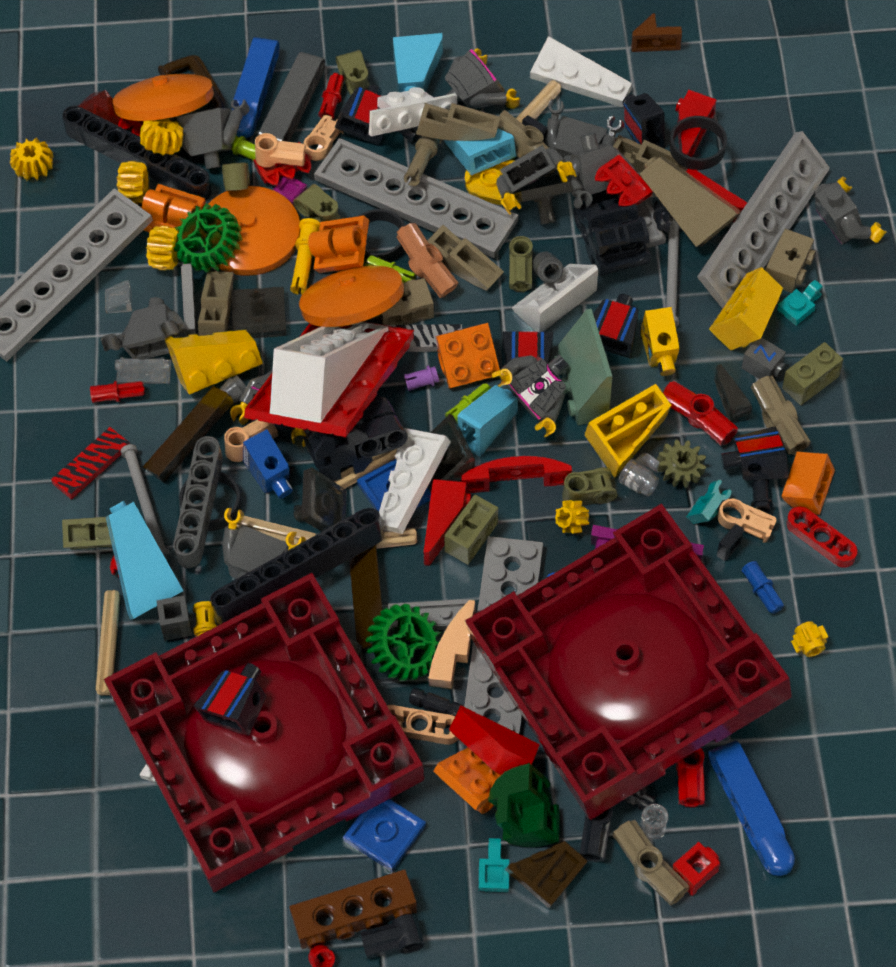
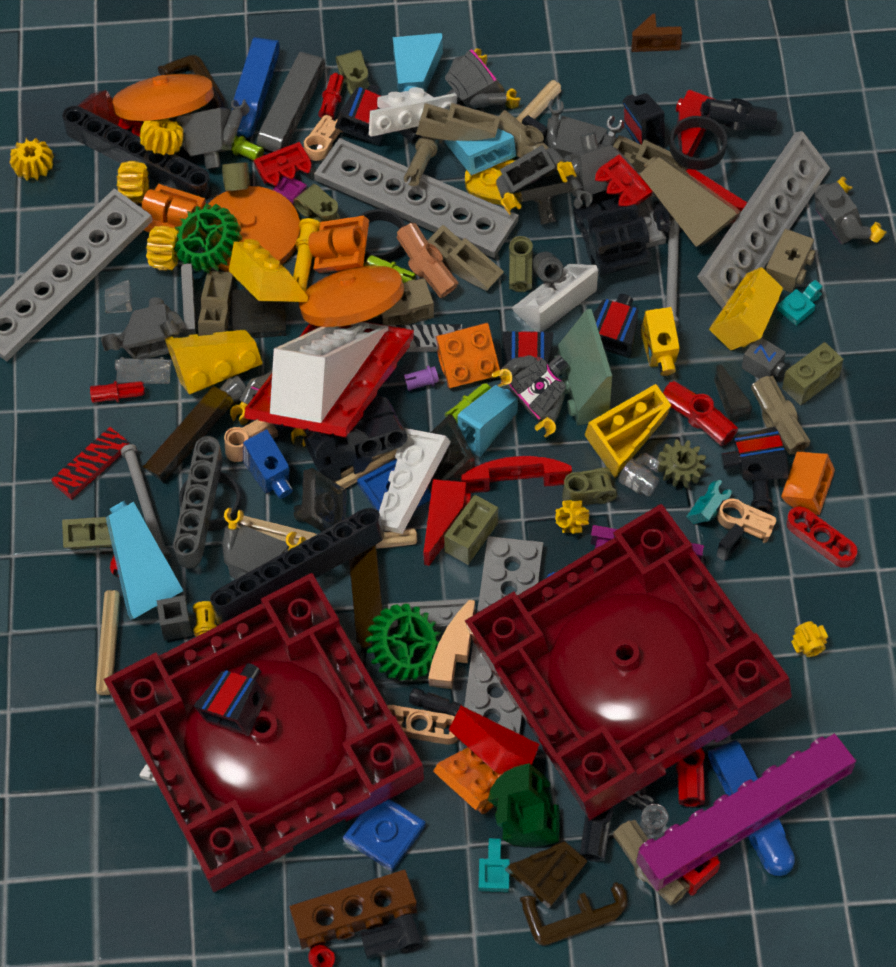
(263, 274): none -> yellow slope
(271, 151): light nougat piece -> none
(575, 924): none -> dark brown piece
(578, 74): white wing -> none
(739, 114): none -> black piece
(744, 811): none -> magenta brick
(762, 587): blue axle -> none

